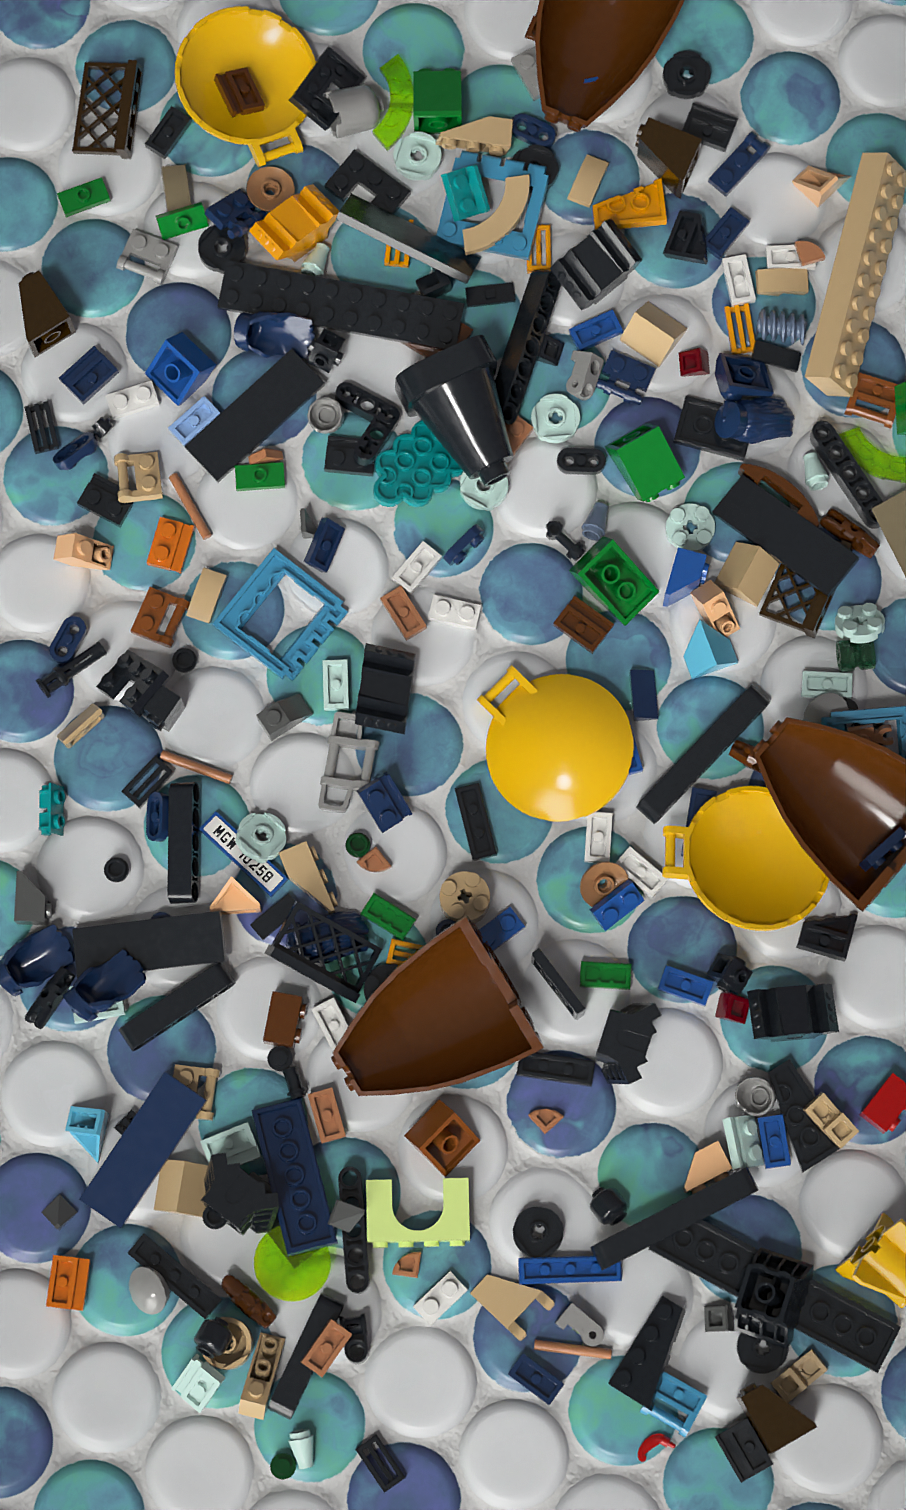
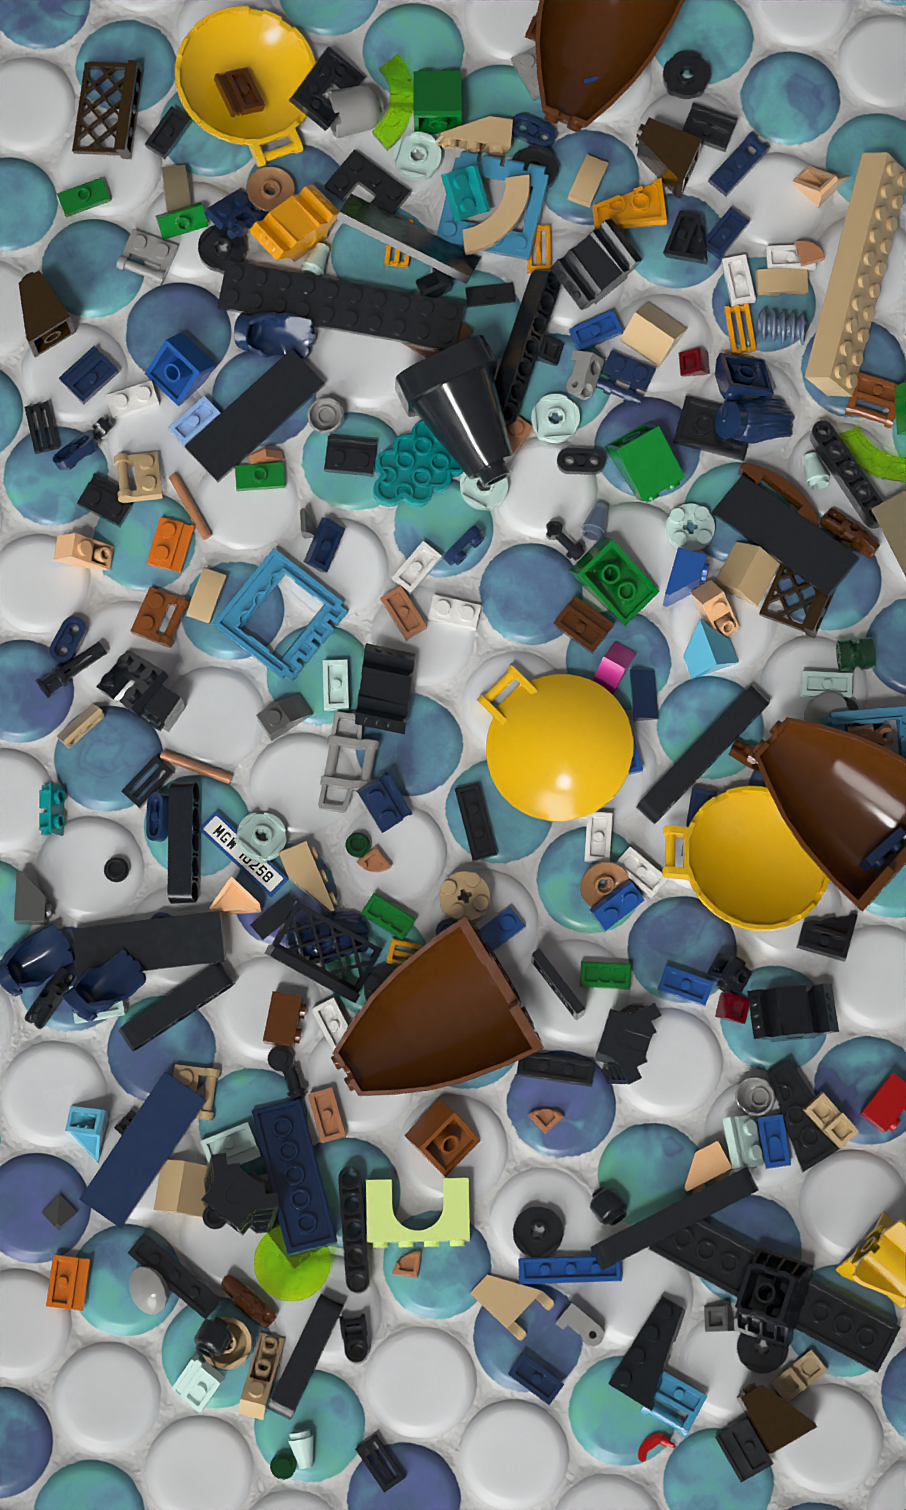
(184, 660): black plate -> none
(324, 355): black brick -> none
(326, 1348): nougat plate -> none
(345, 1216): dark grey slope -> none
(377, 423): black beam -> none
(440, 1298): white plate -> none
(572, 1349): nougat bar -> none
(614, 667): none -> dark pink slope
(776, 356): black piece -> none
(848, 622): light aqua plate -> none

